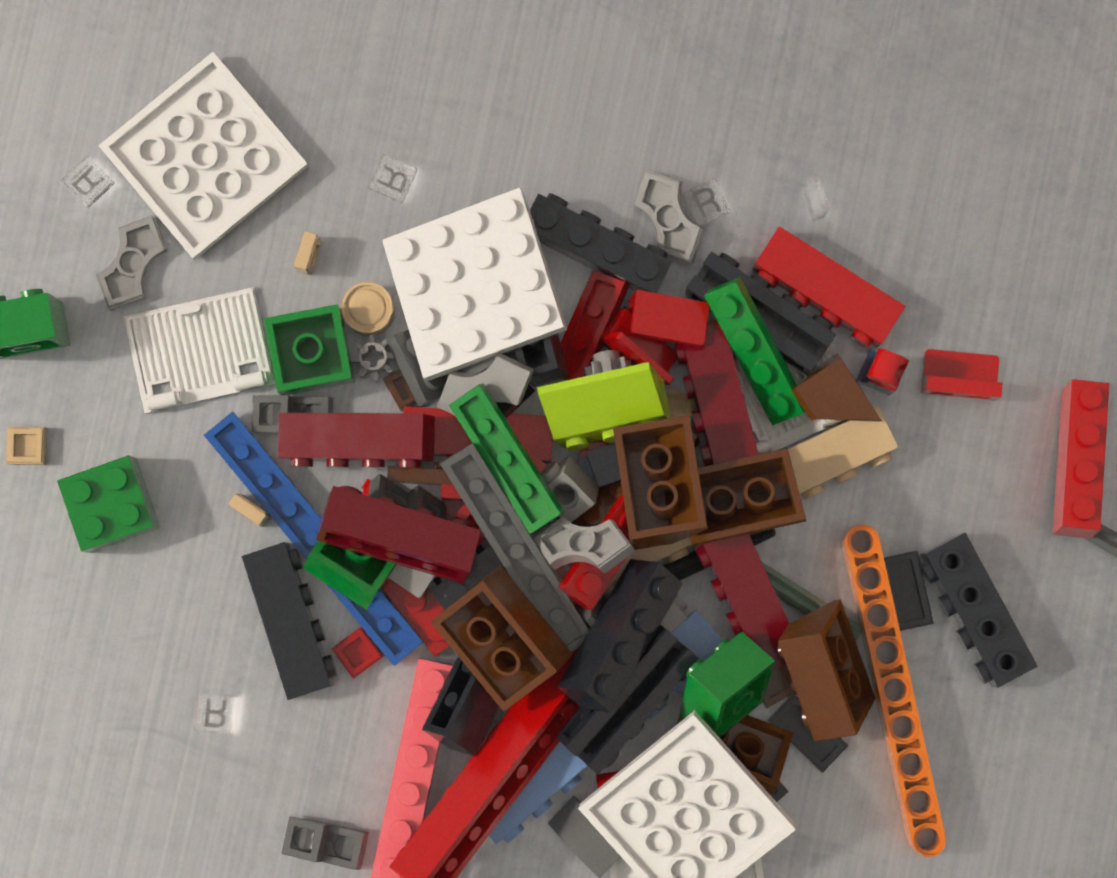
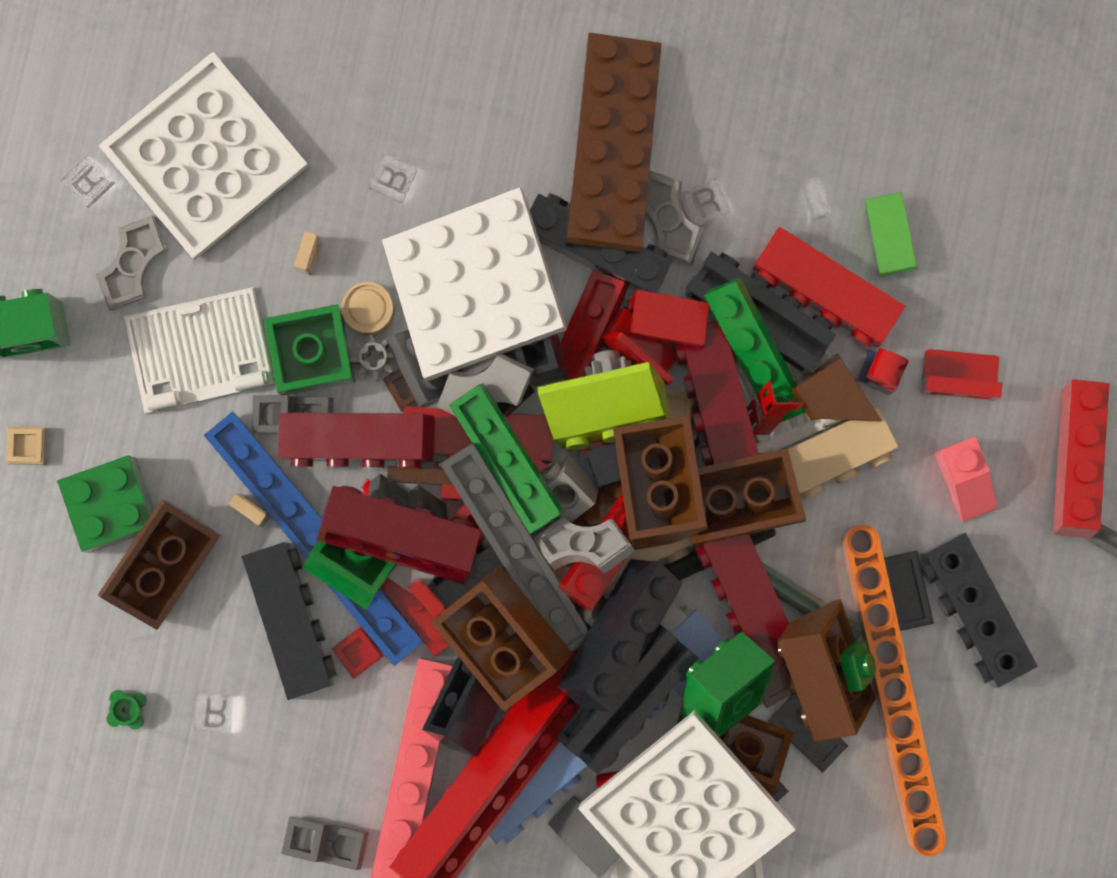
(118, 702): none -> green plate
(159, 564): none -> reddish brown slope
(426, 597): none -> red tile
(614, 143): none -> reddish brown plate
(774, 415): none -> red piece
(857, 666): none -> green plate
(891, 234): none -> bright green slope
(967, 478): none -> coral slope

